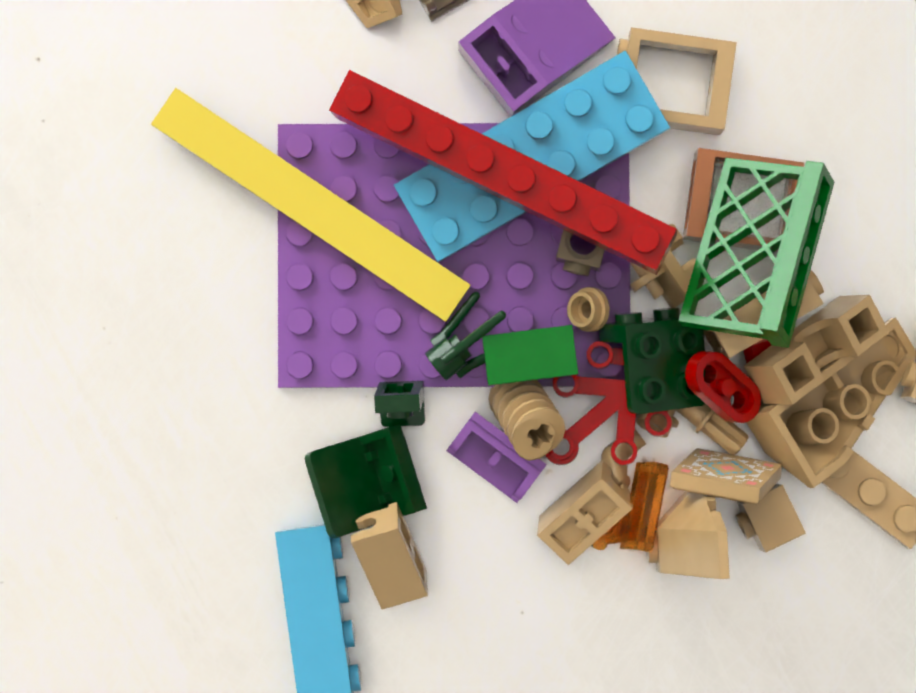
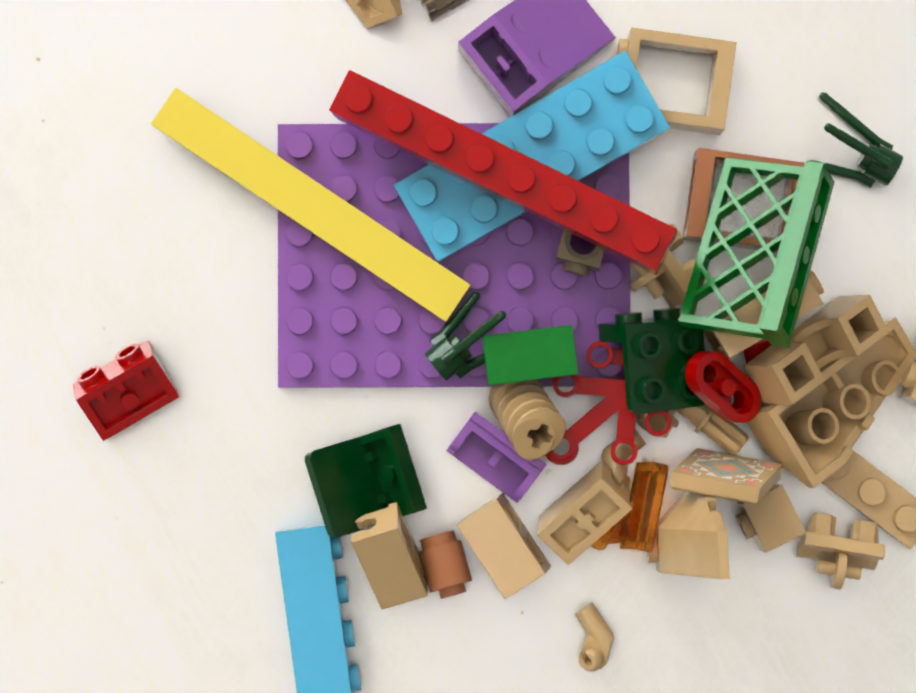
(124, 389): none -> red bracket
(400, 403): dark green bracket -> none
(444, 564): none -> nougat brick
(504, 546): none -> tan hinge
(588, 309): tan plate -> none
(598, 639): none -> tan arm
(840, 555): none -> tan hips
(876, 158): none -> dark green plant

